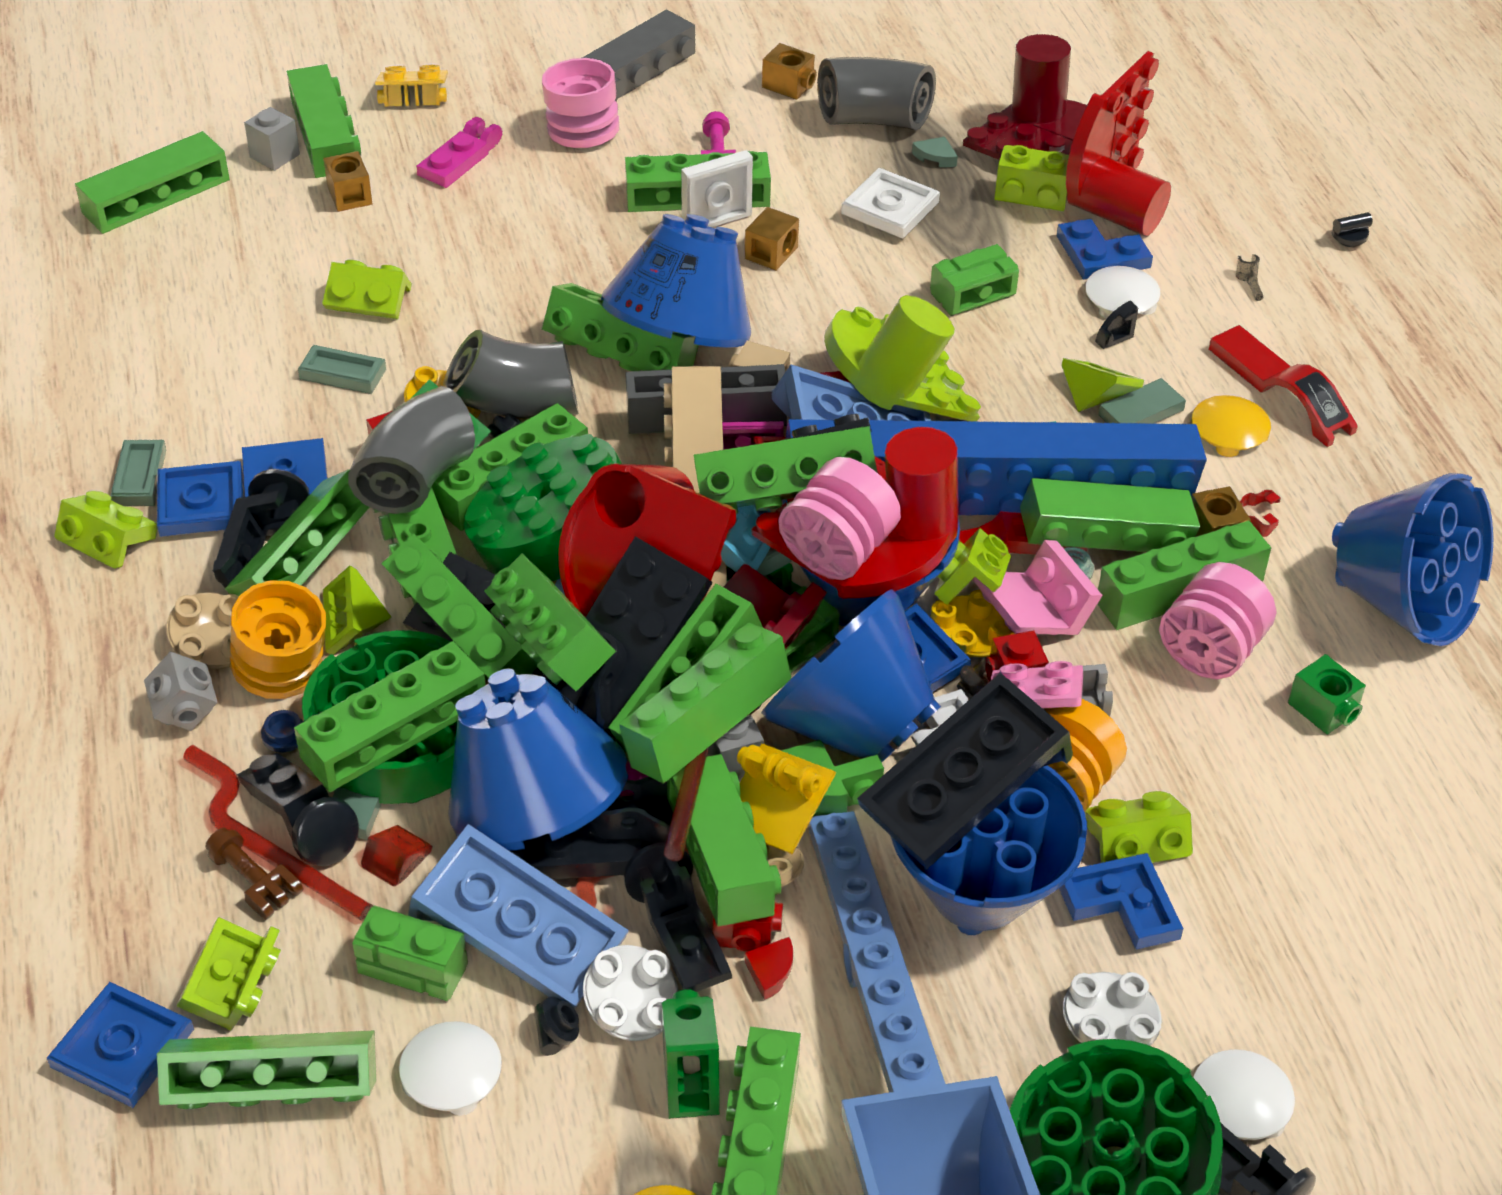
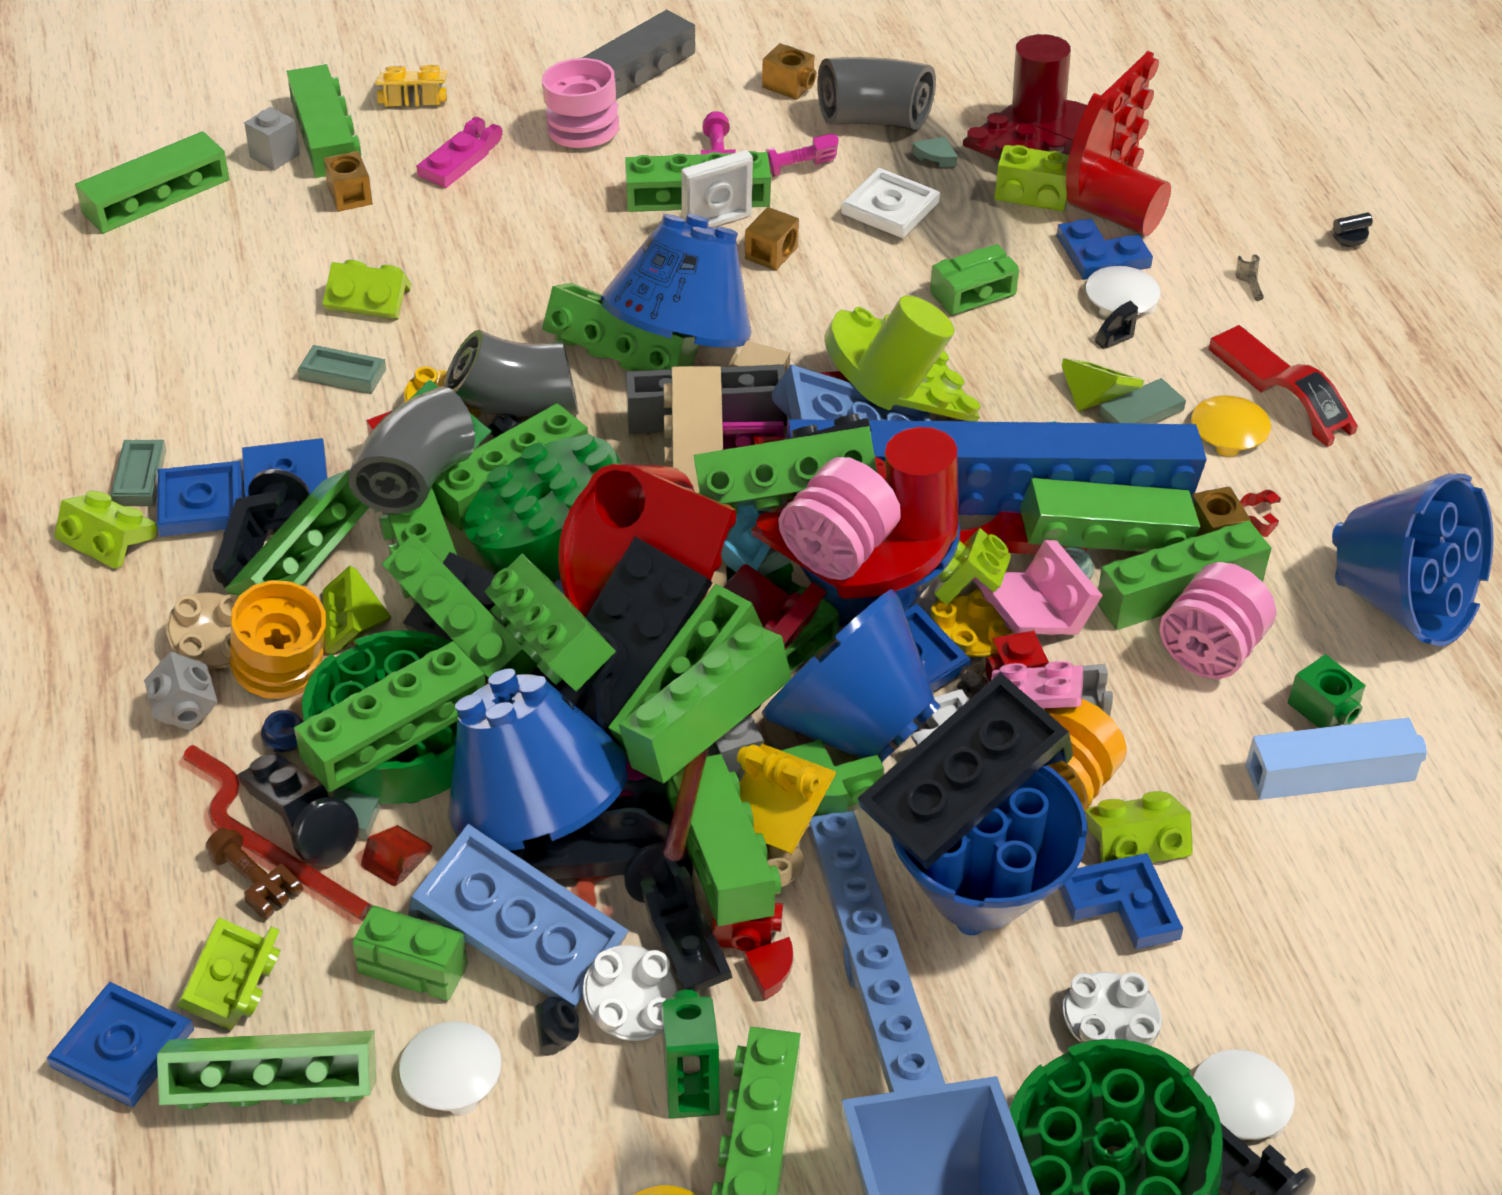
(821, 151): none -> dark pink hinge
(1335, 758): none -> light blue brick

